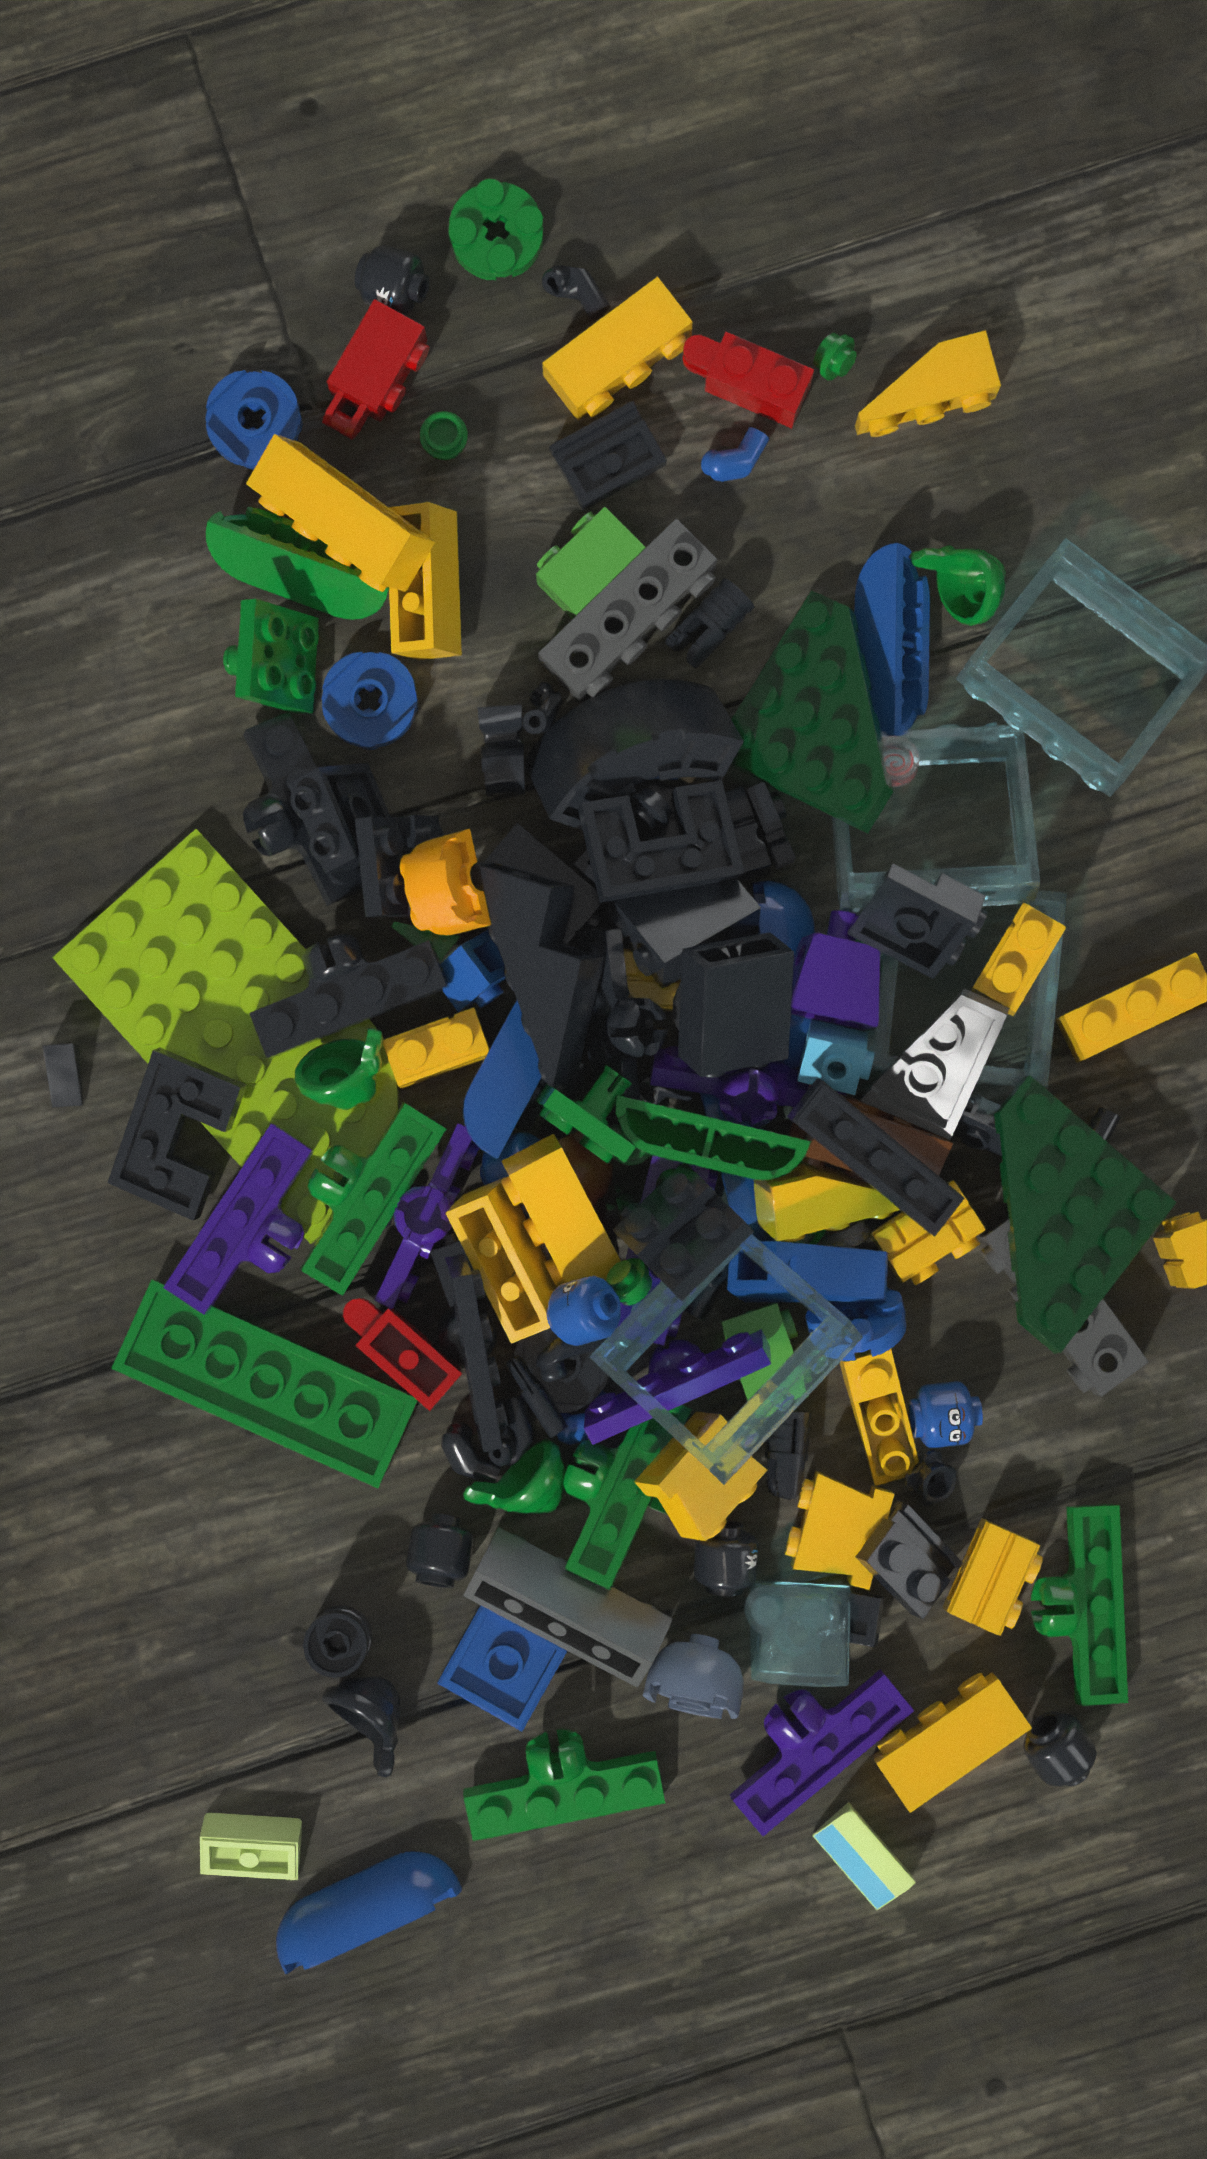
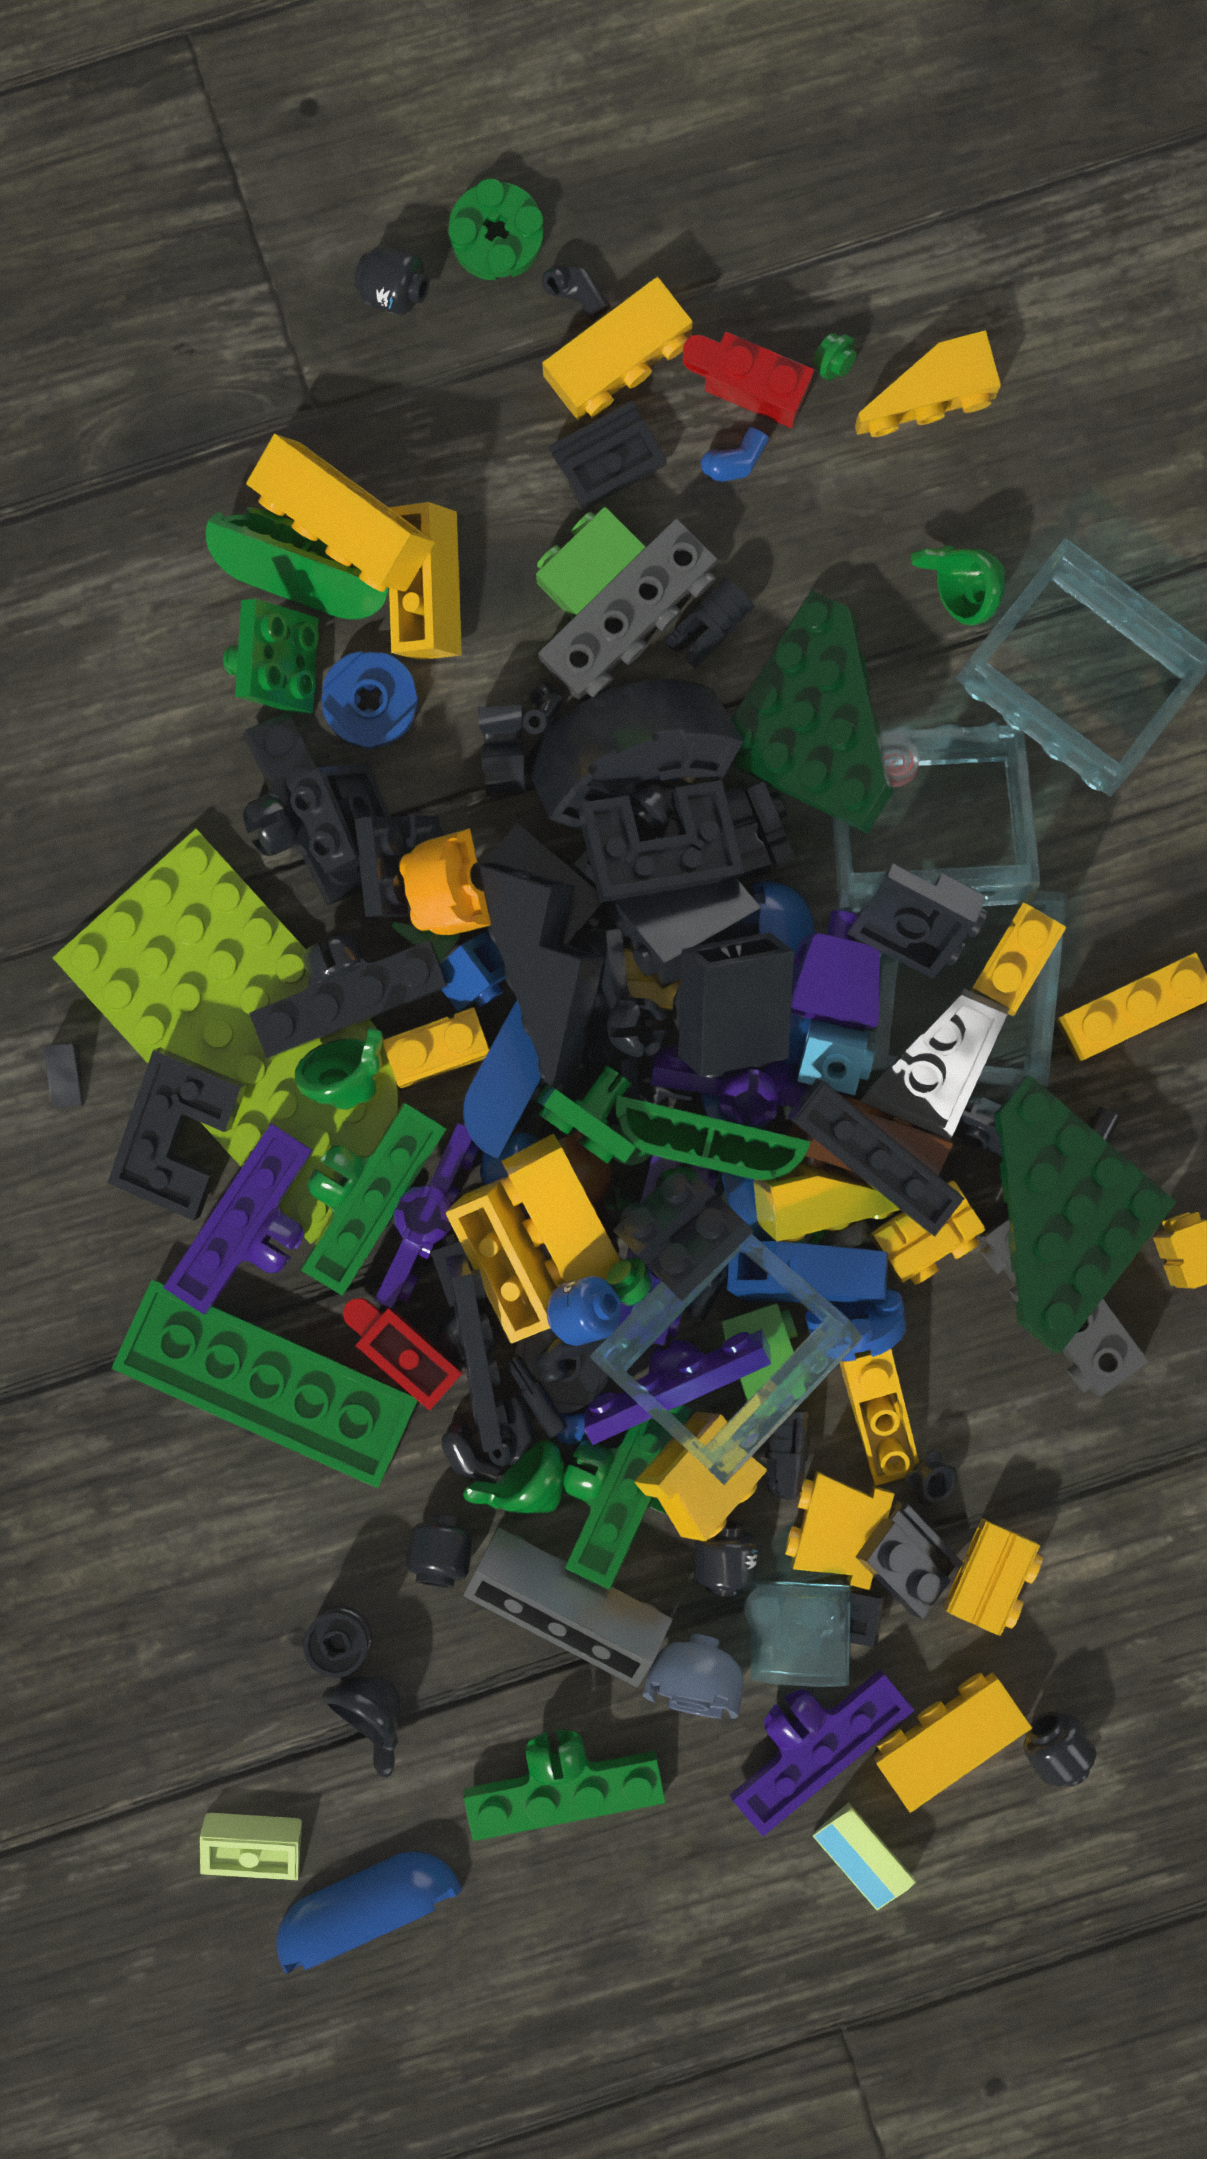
(252, 391): blue plate -> none
(374, 368): red brick -> none
(443, 435): green plate -> none
(501, 1667): blue tile -> none
(894, 636): blue brick -> none
(944, 1414): blue head -> none
(1090, 1605): green plate -> none

